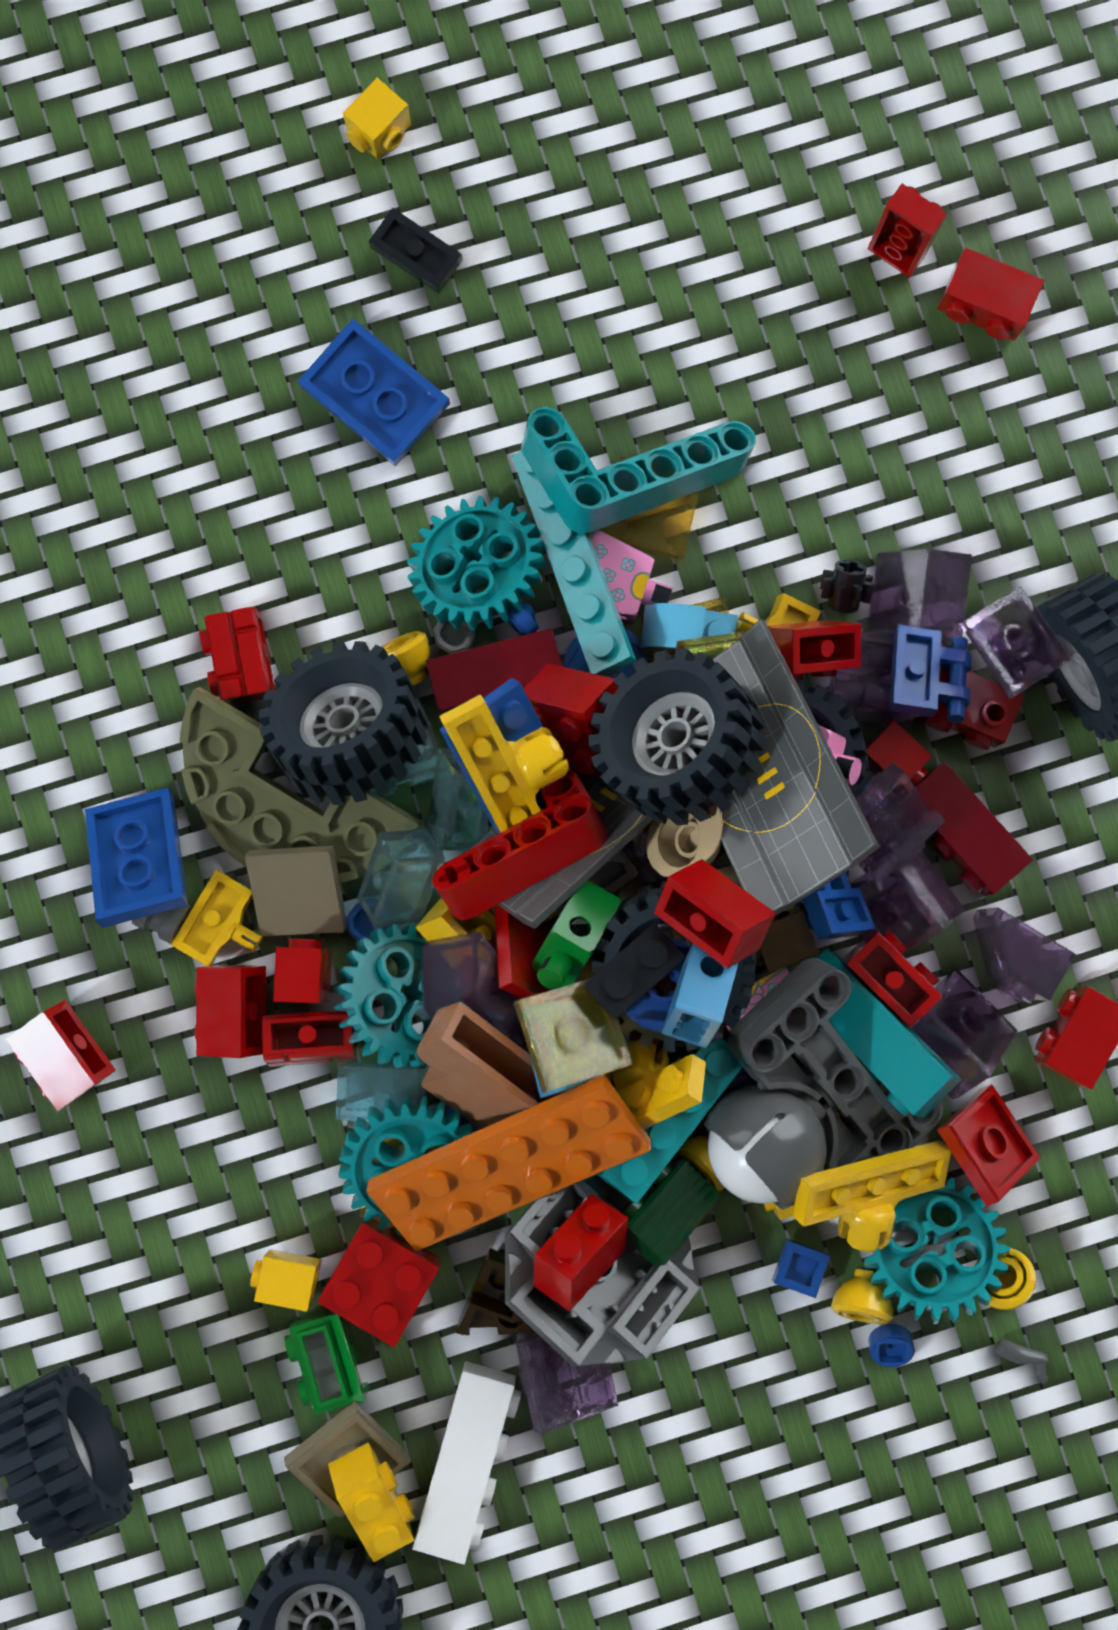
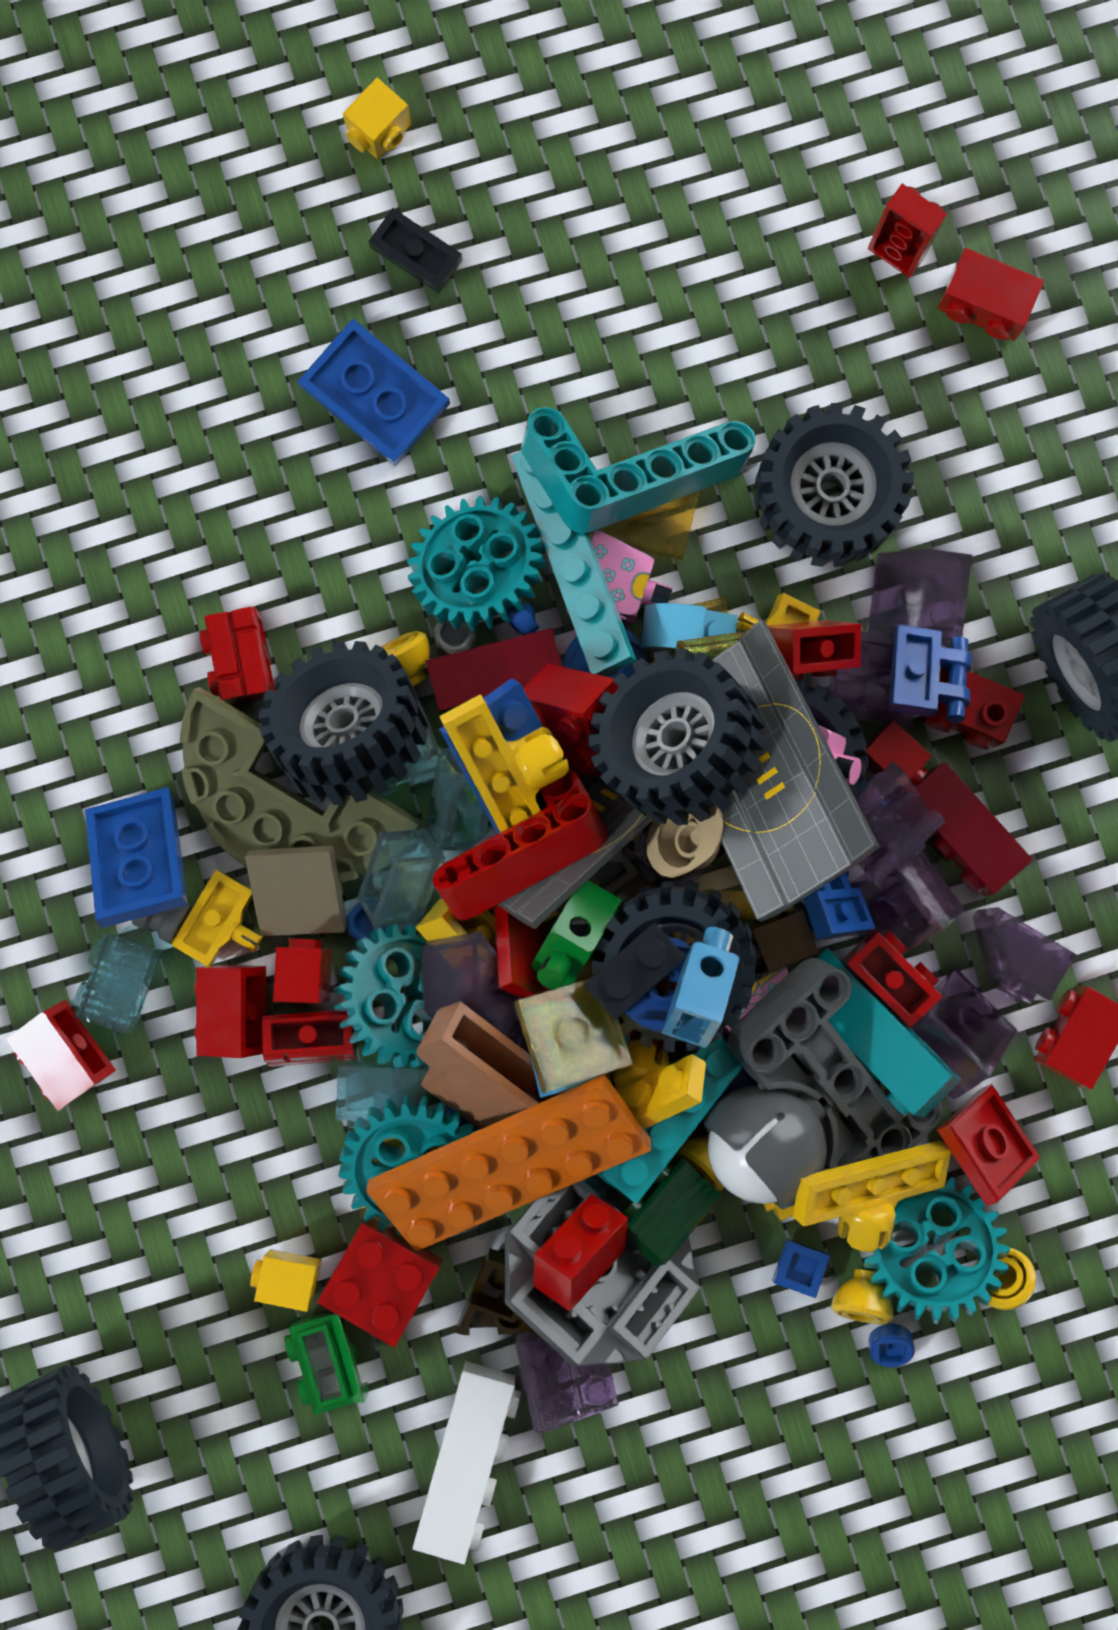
(117, 982): none -> clear light blue brick
(336, 1438): dark tan tile -> none
(371, 1502): yellow brick -> none
(714, 913): red brick -> none
(847, 586): black gear -> none
(866, 454): none -> black wheel
(1015, 642): clear purple slope -> none
(1023, 1355): dark grey piece -> none

